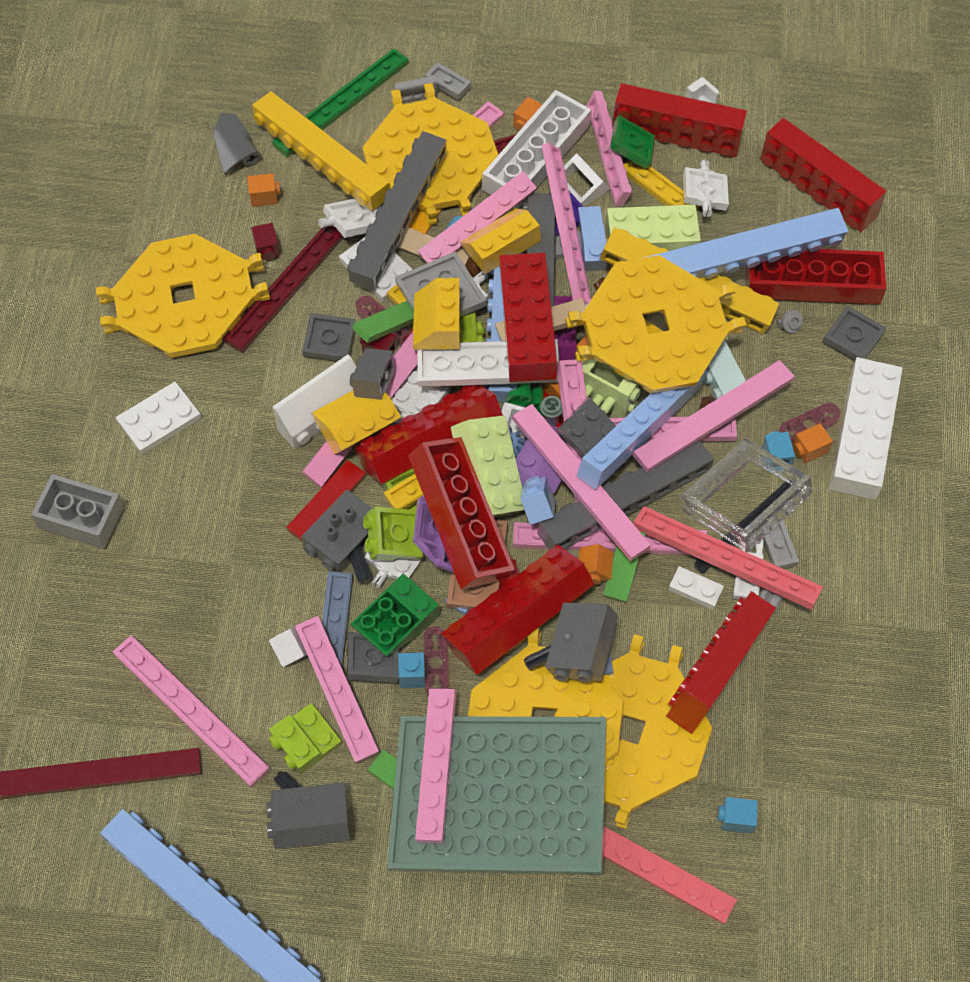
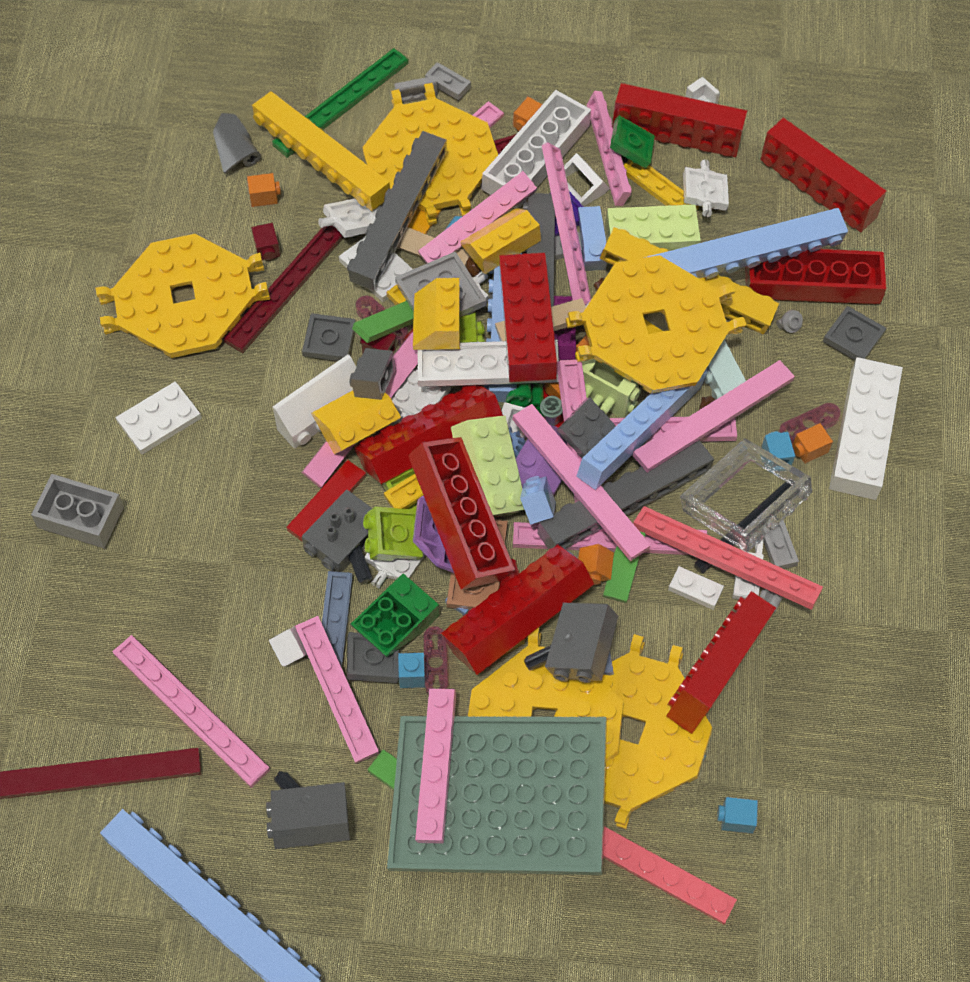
(304, 738): lime plate -> none

